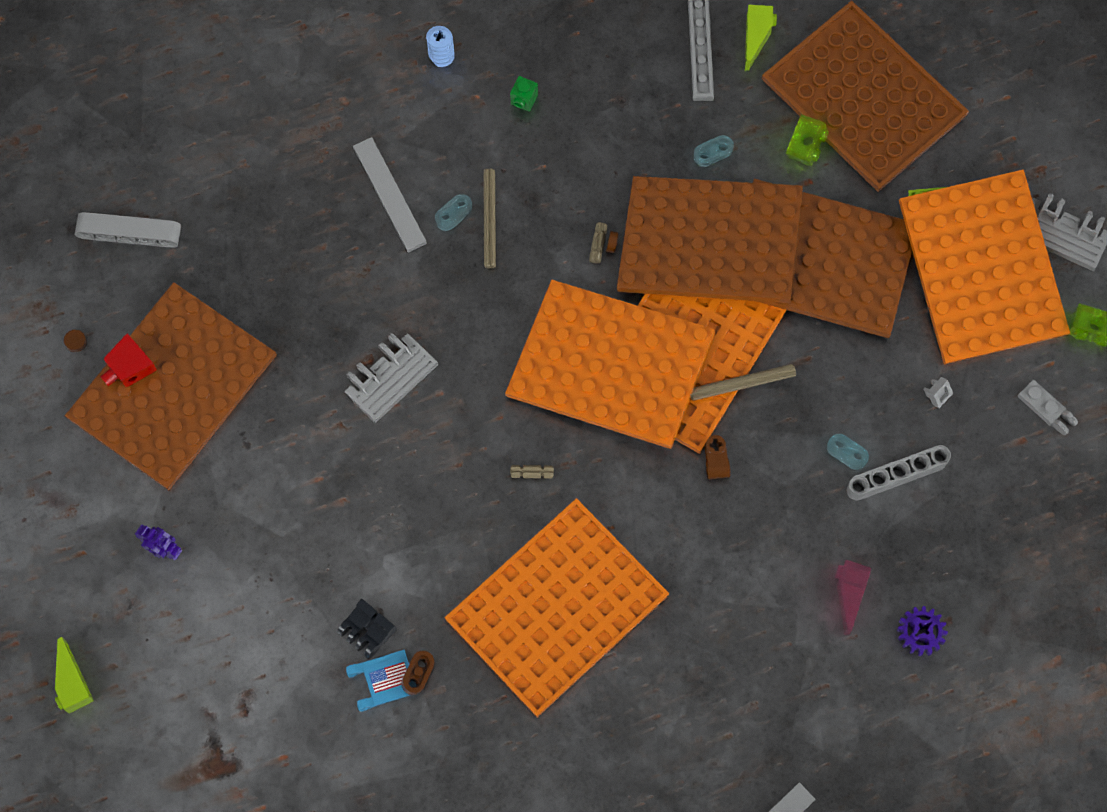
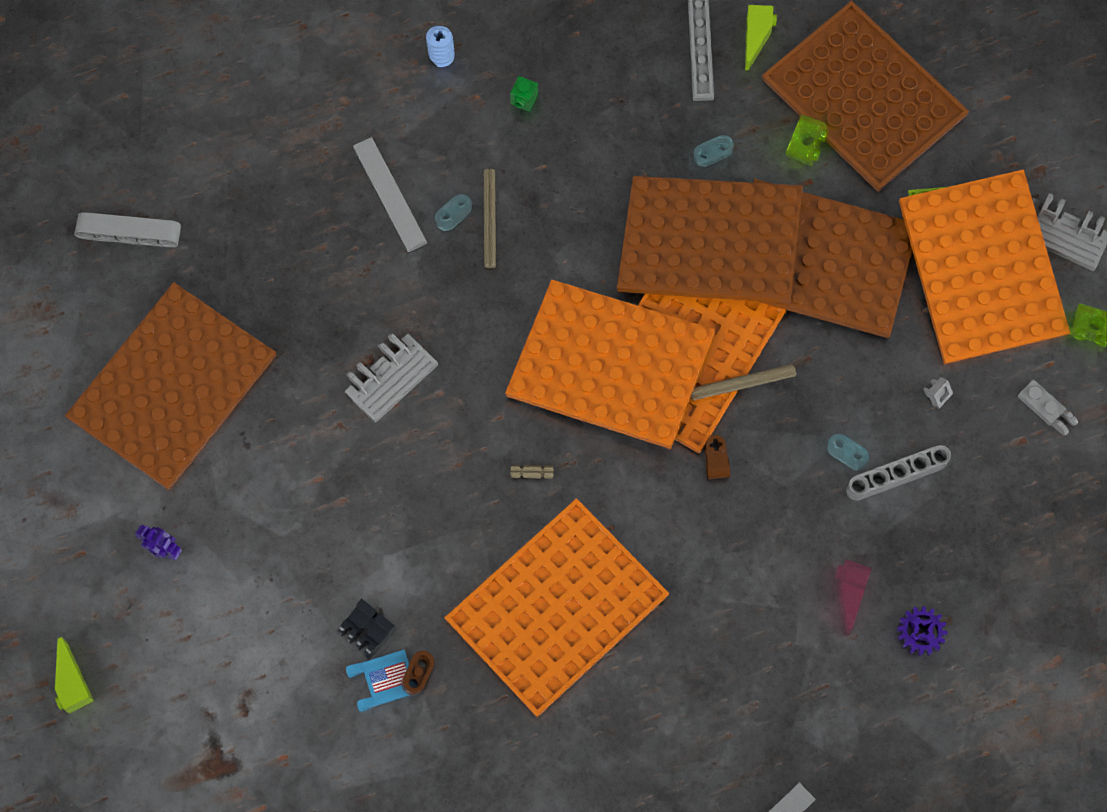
(75, 340): reddish brown tile -> none
(127, 363): red torso -> none
(598, 243): dark tan axle -> none
(612, 241): reddish brown tile -> none

